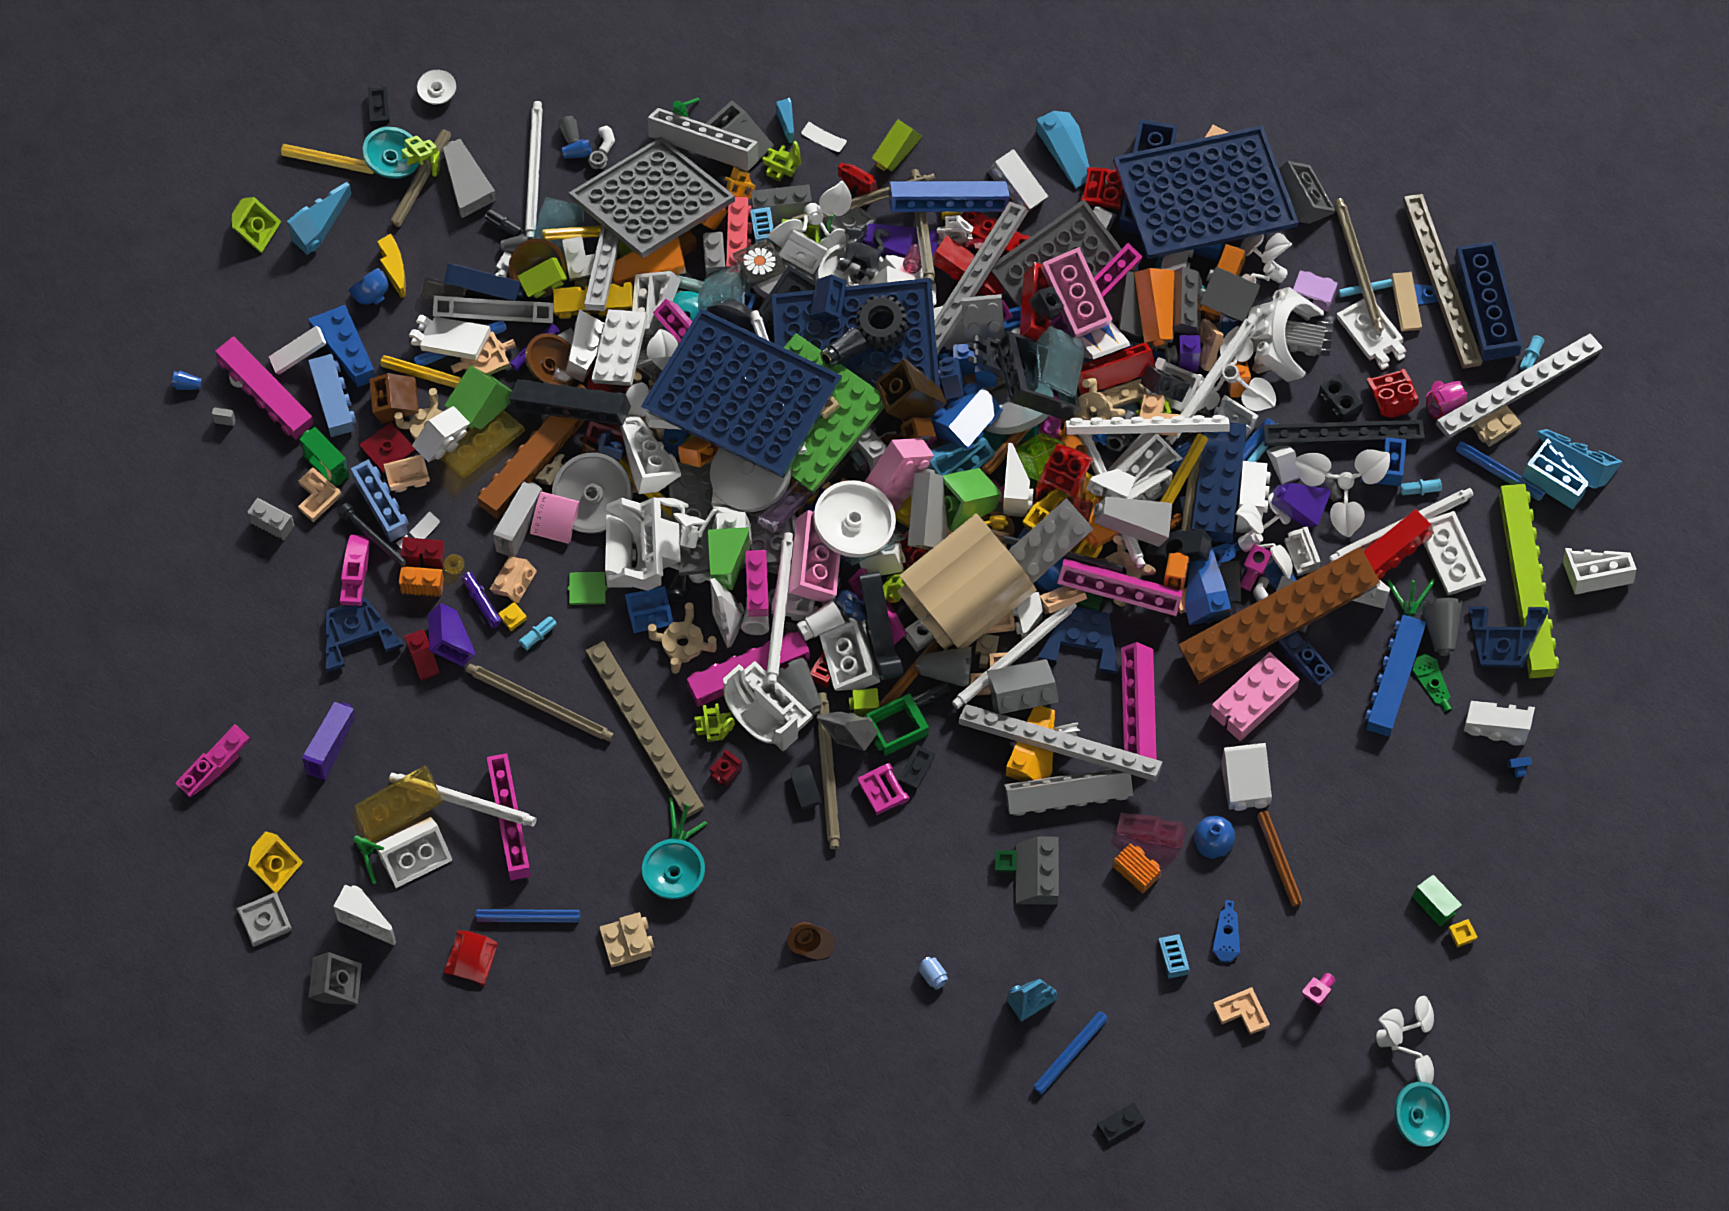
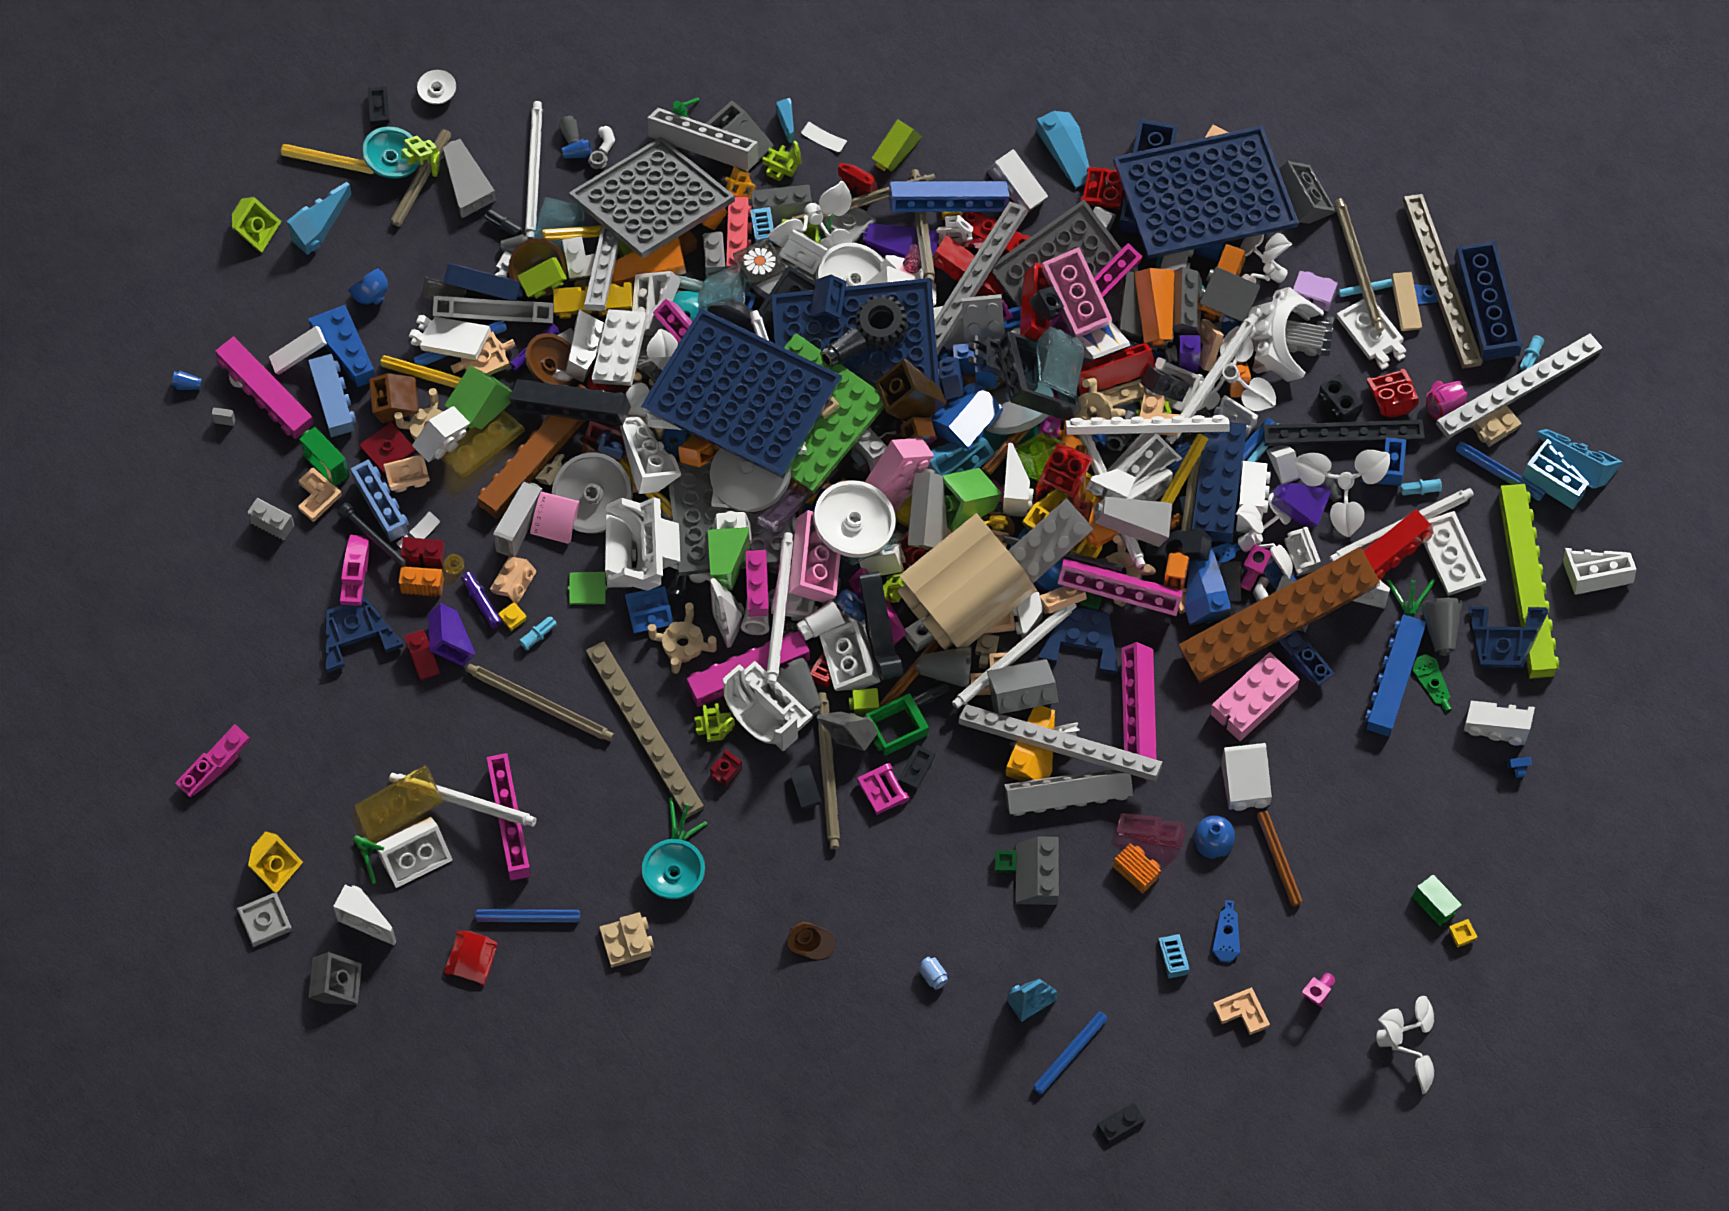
(328, 740): slope -> none
(392, 263): yellow slope -> none
(689, 532): white plant -> none
(861, 254): black animal -> none
(1429, 1110): teal dish -> none

